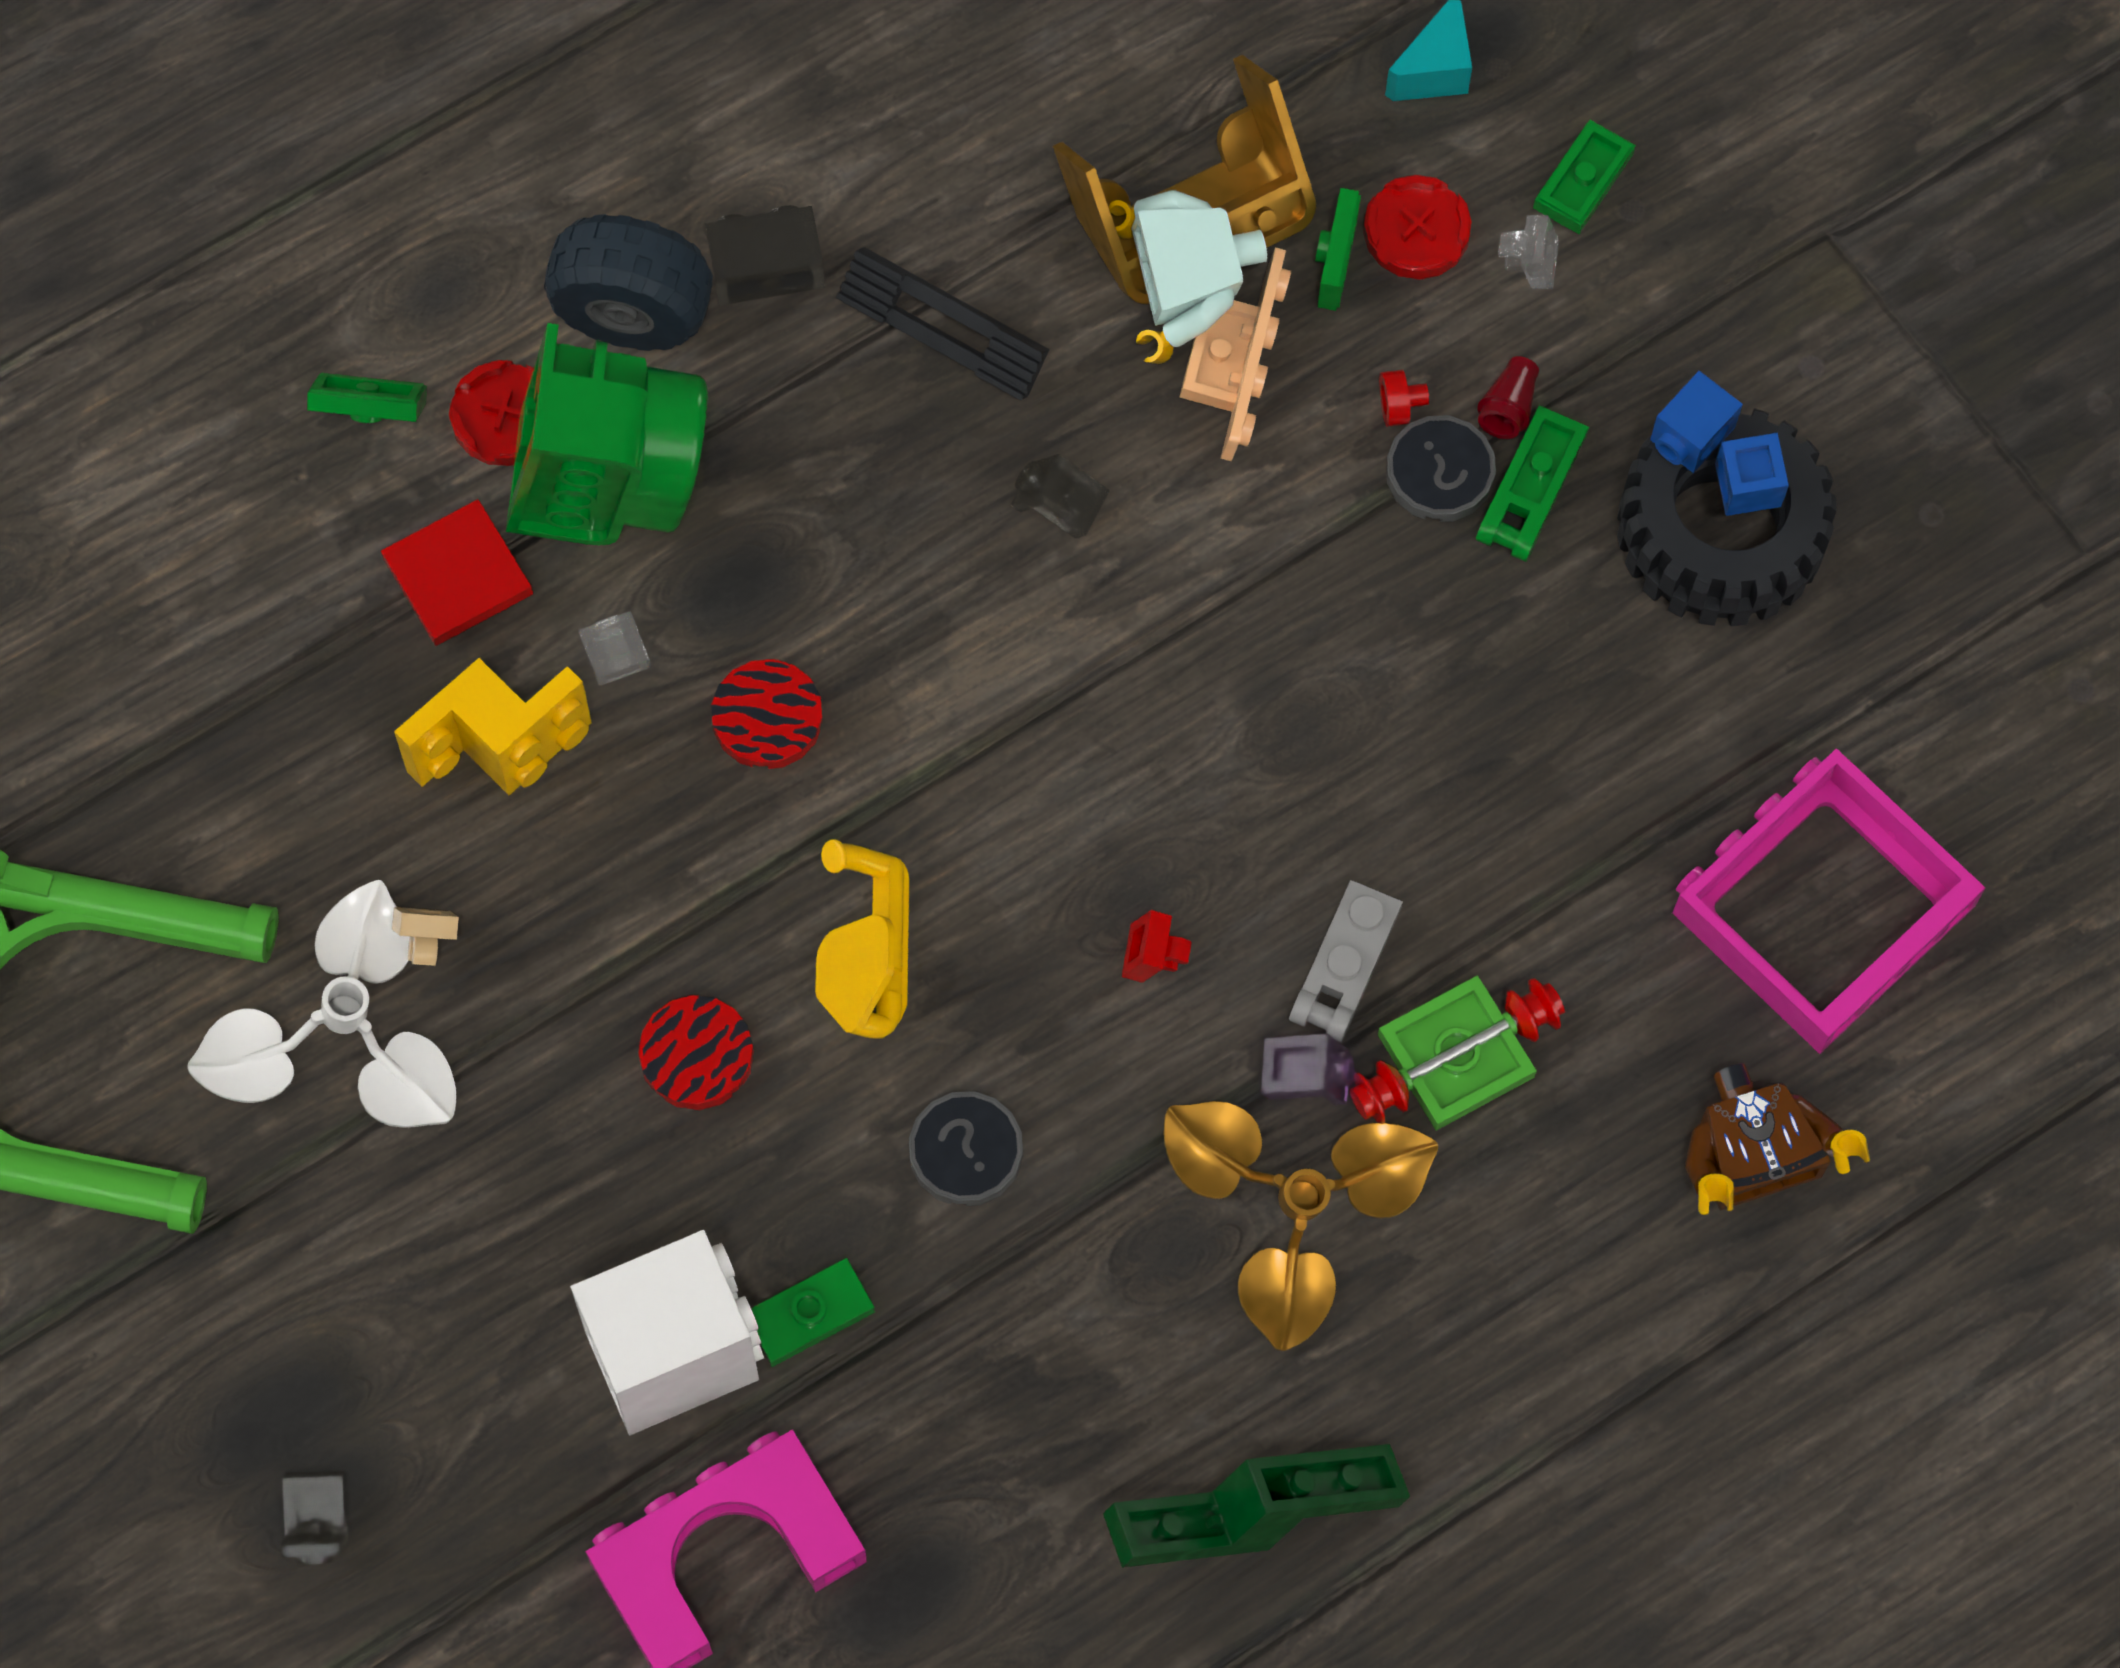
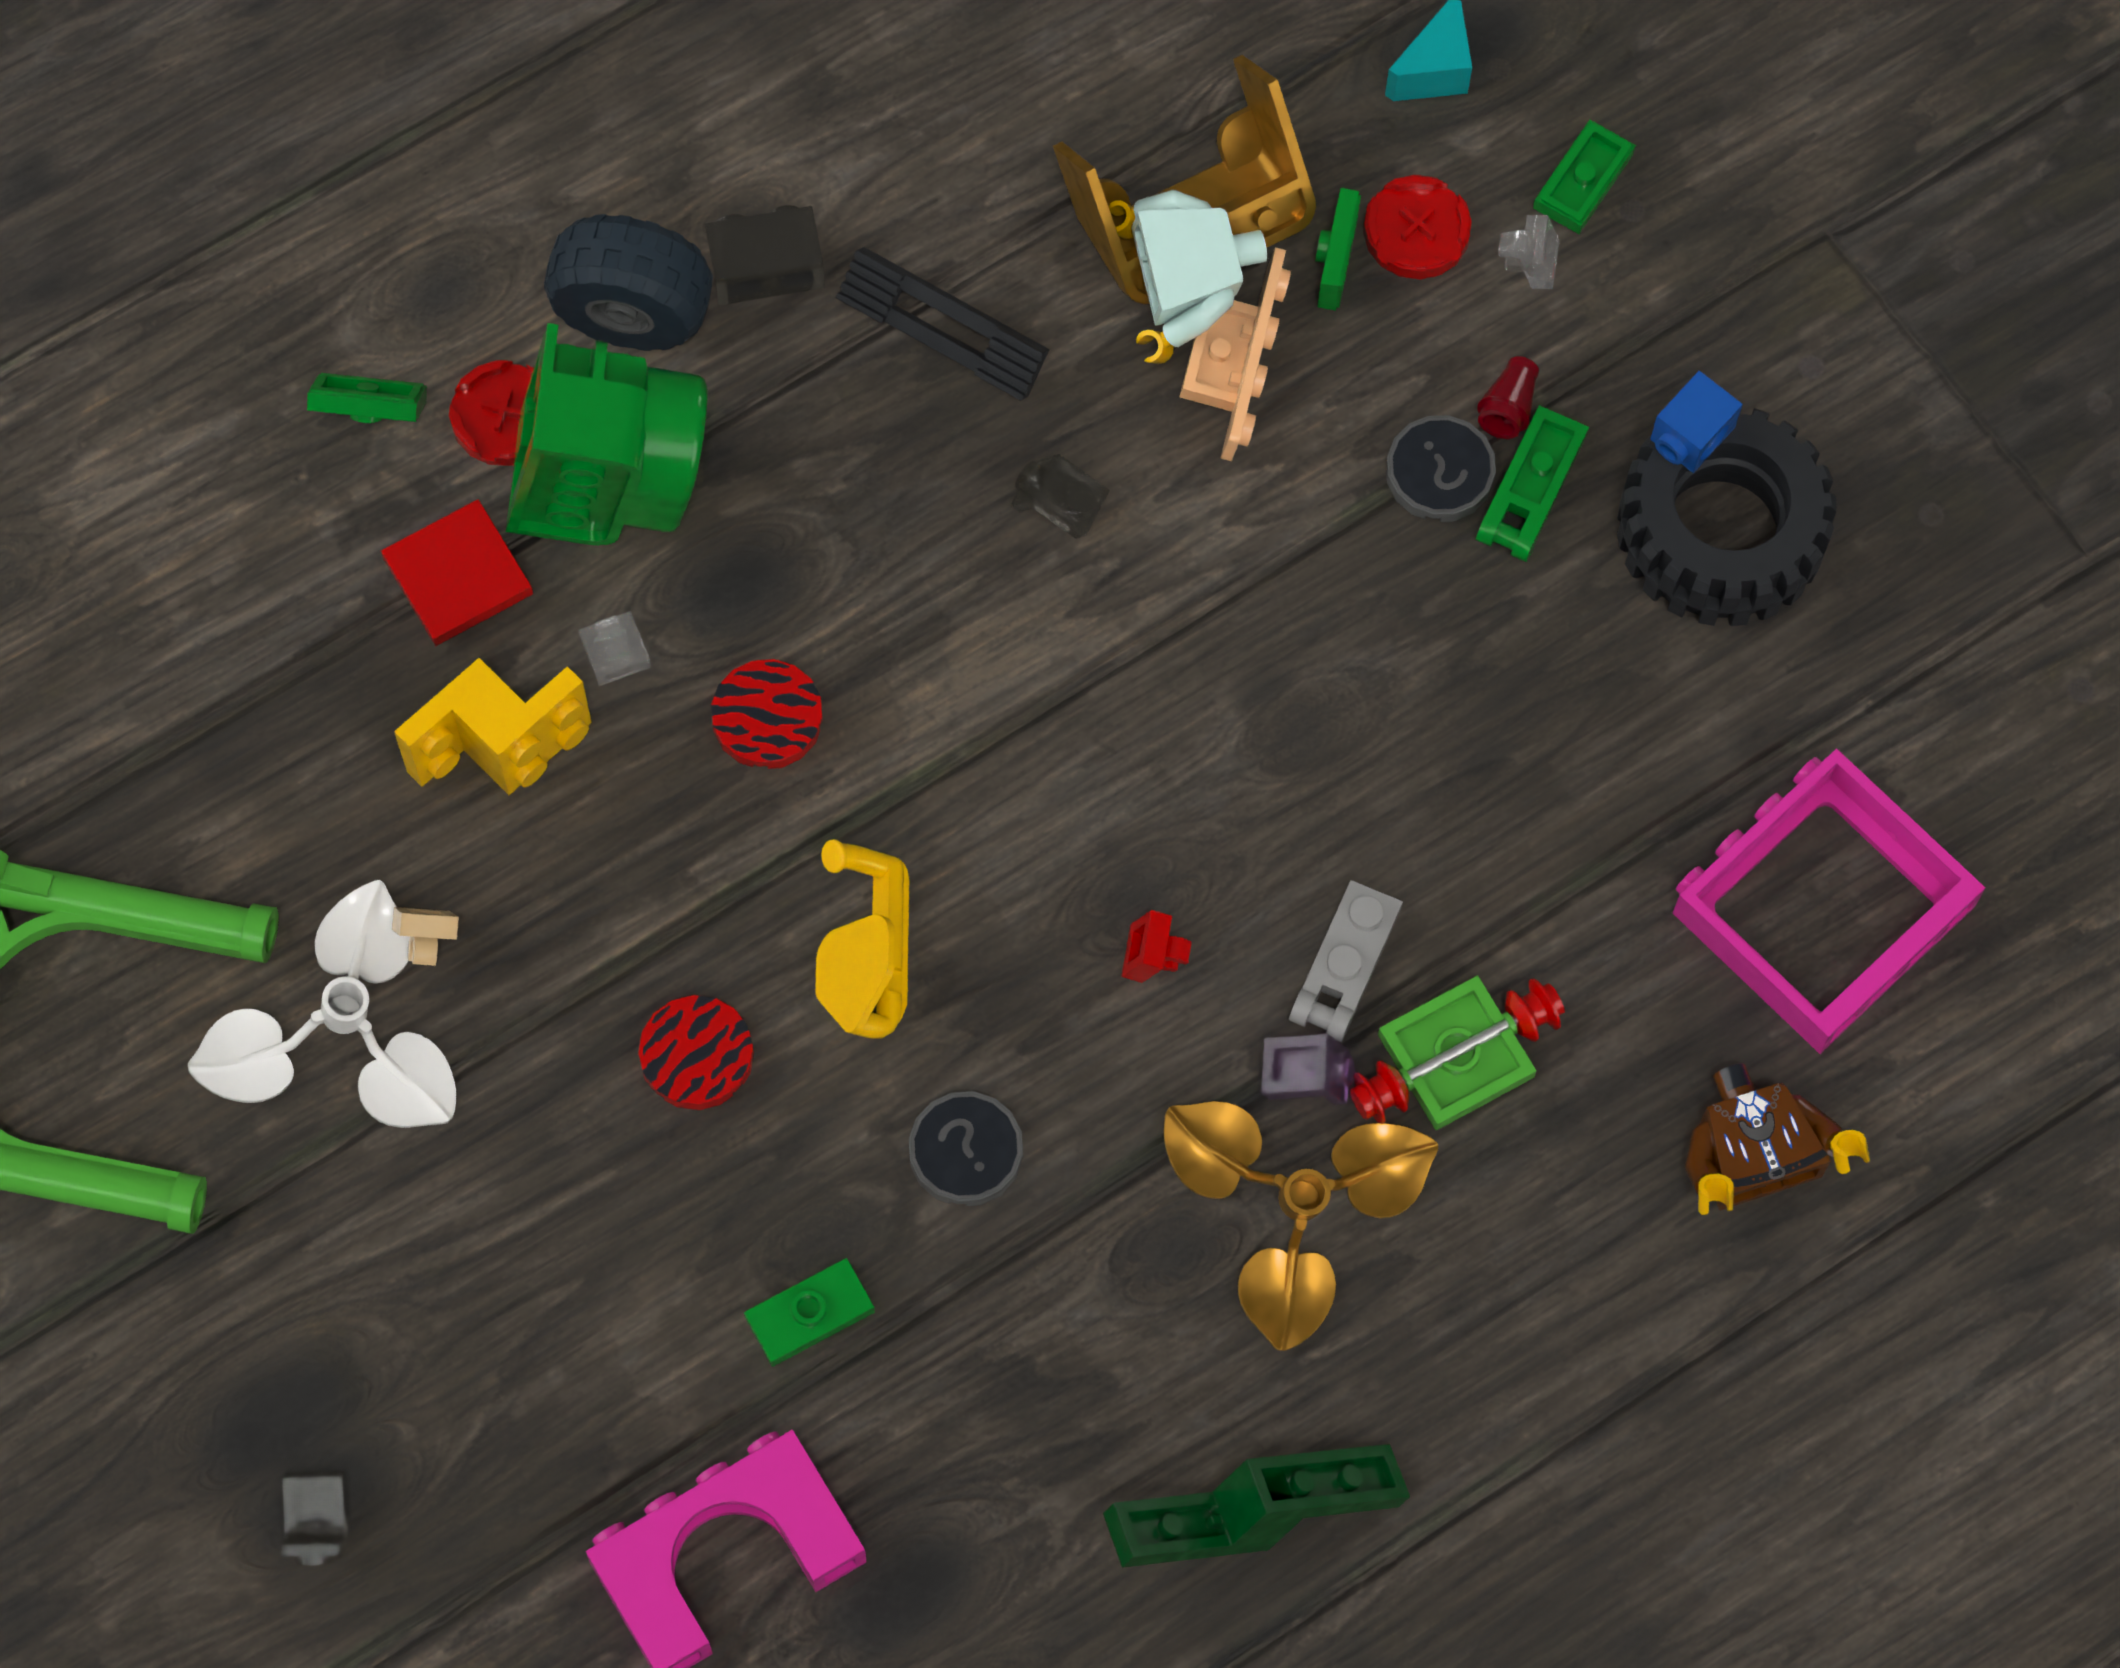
(669, 1330): white container -> none
(1398, 397): red tile -> none
(1751, 474): blue brick -> none

